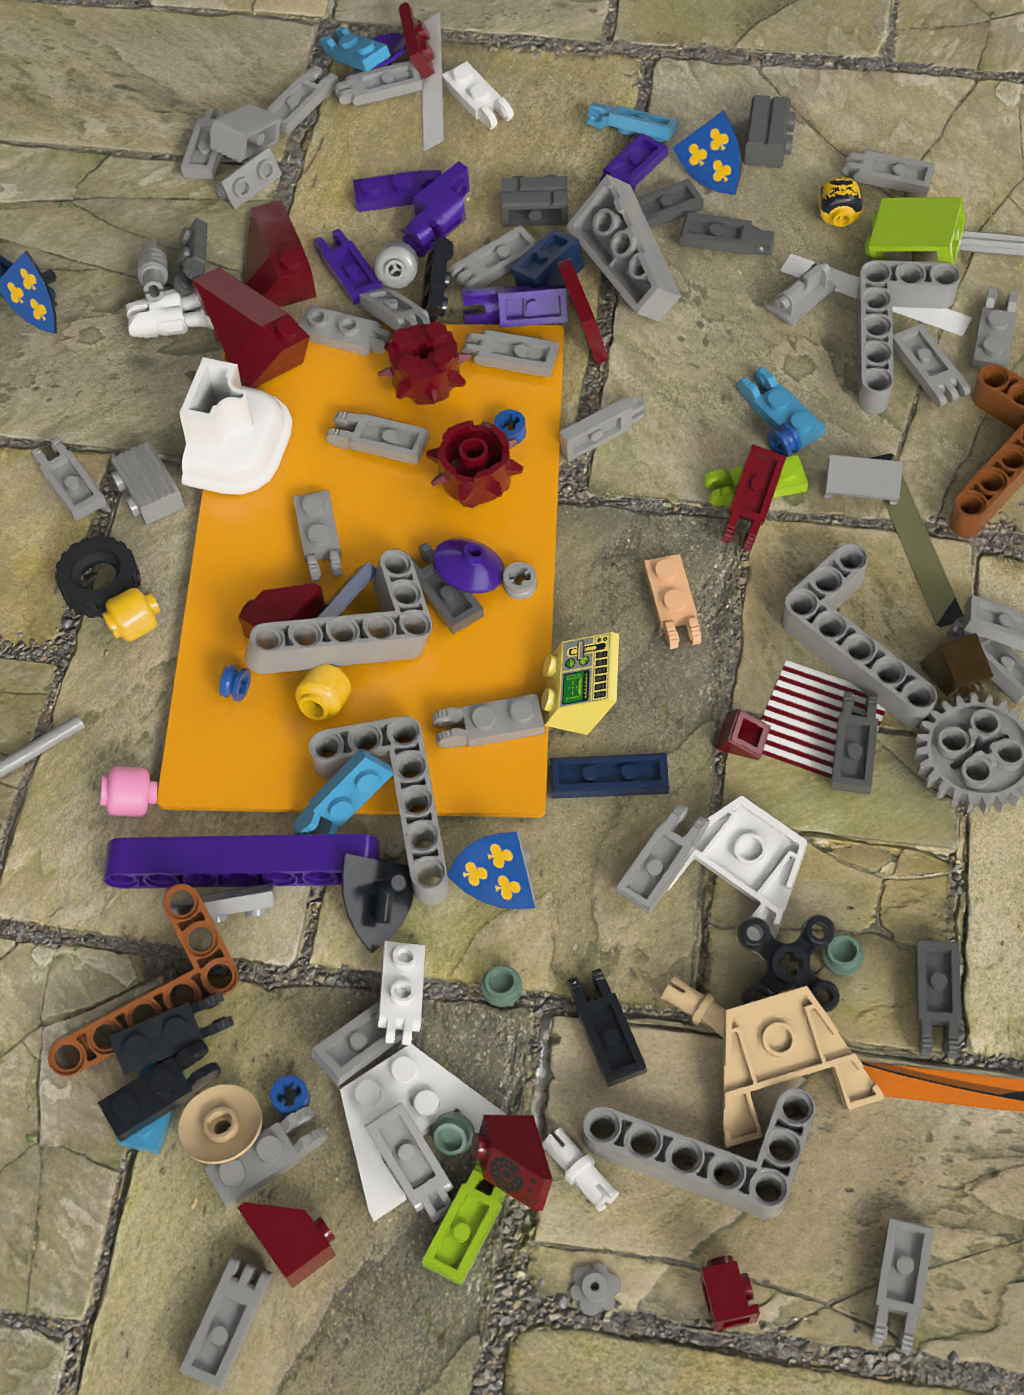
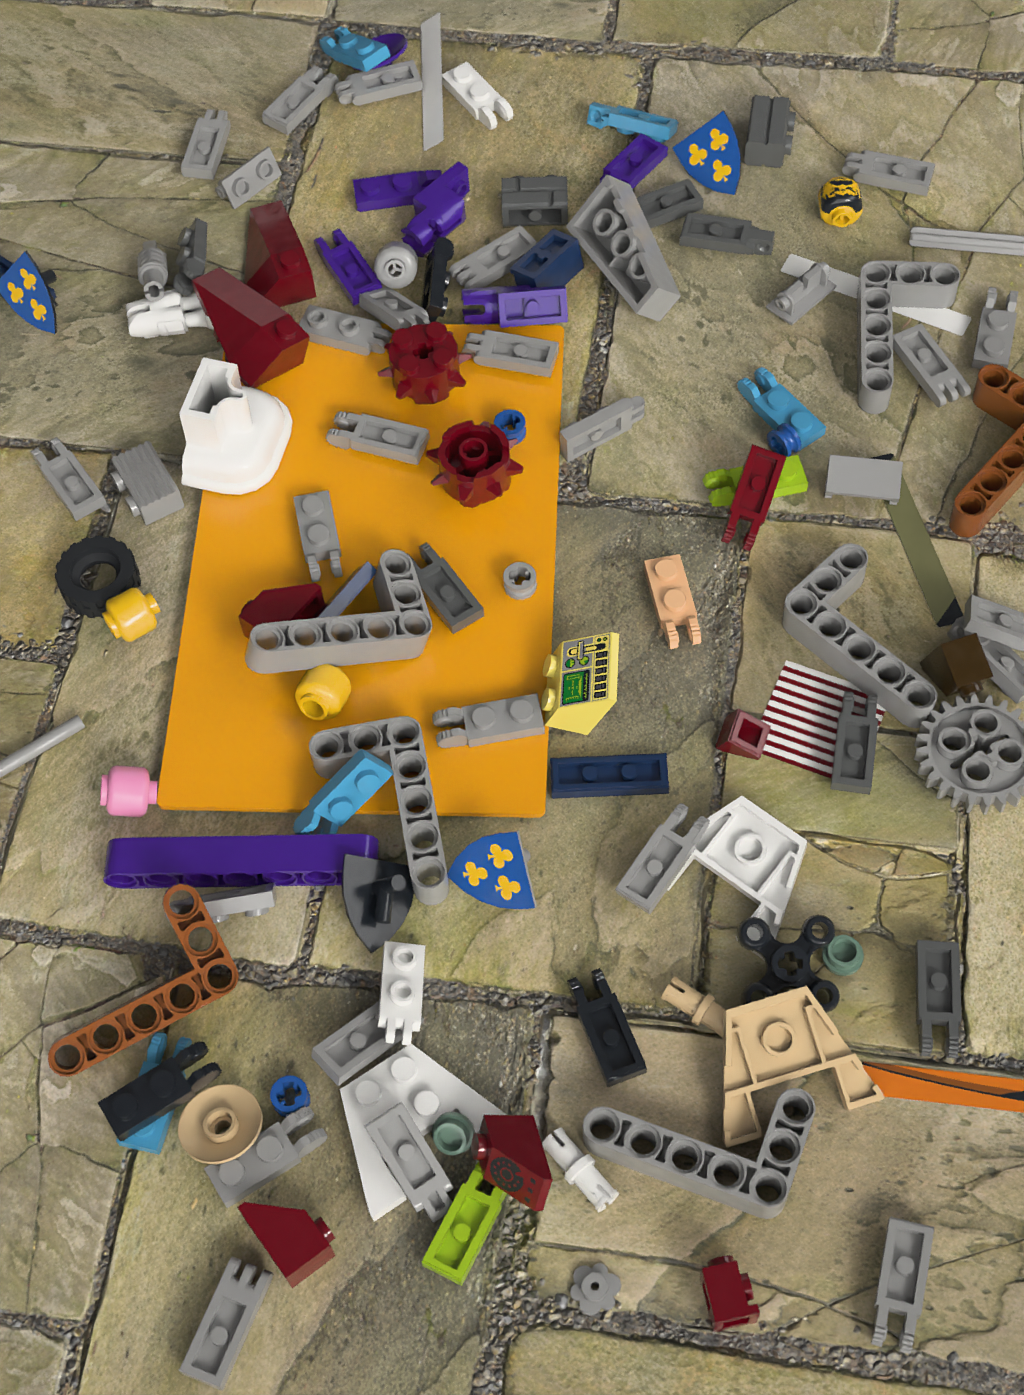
(165, 1034): black hinge -> none
(234, 682): blue bush -> none
(244, 132): light grey brick -> none
(416, 41): dark red hinge -> none
(468, 565): dark purple dish -> none
(501, 986): sand green plate -> none
(582, 310): dark red tile -> none
(918, 226): lime panel -> none

